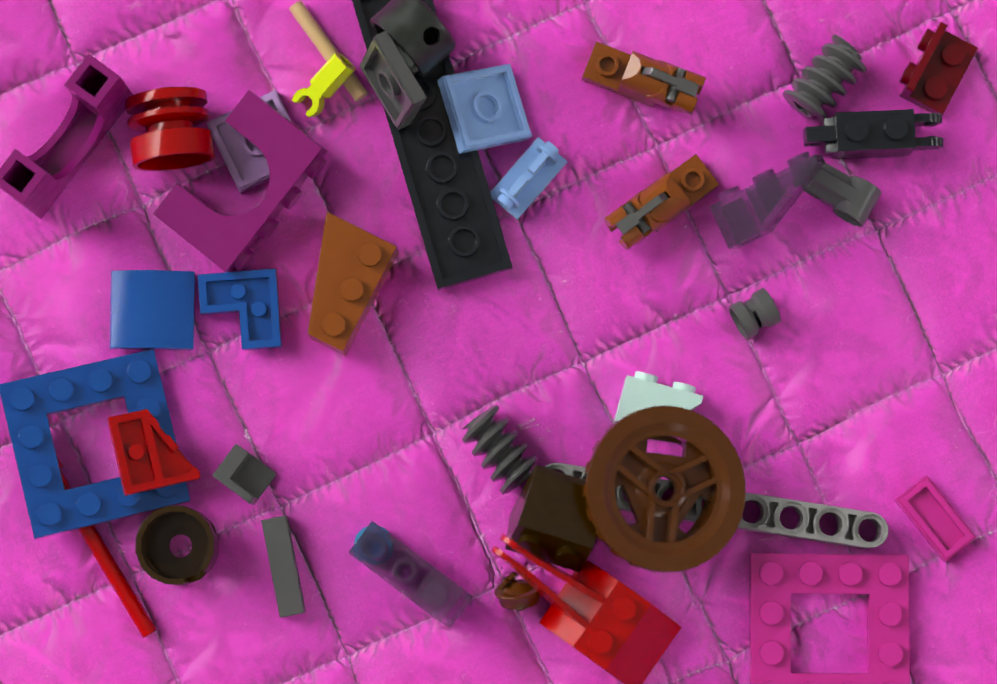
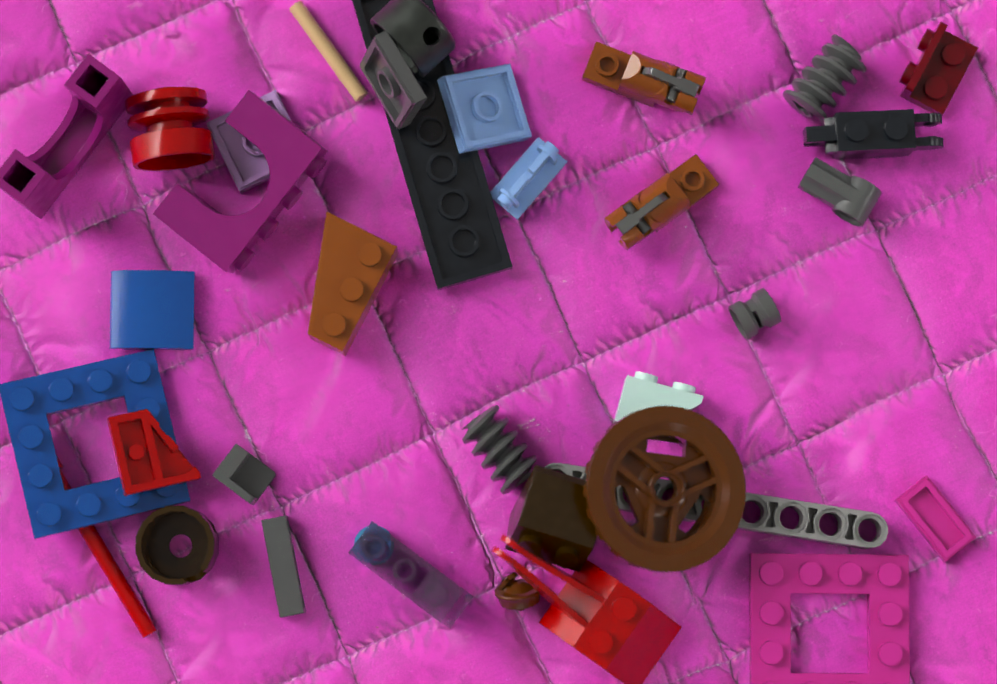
(253, 296): blue plate -> none
(325, 83): neon yellow bar -> none
(760, 207): clear purple slope -> none

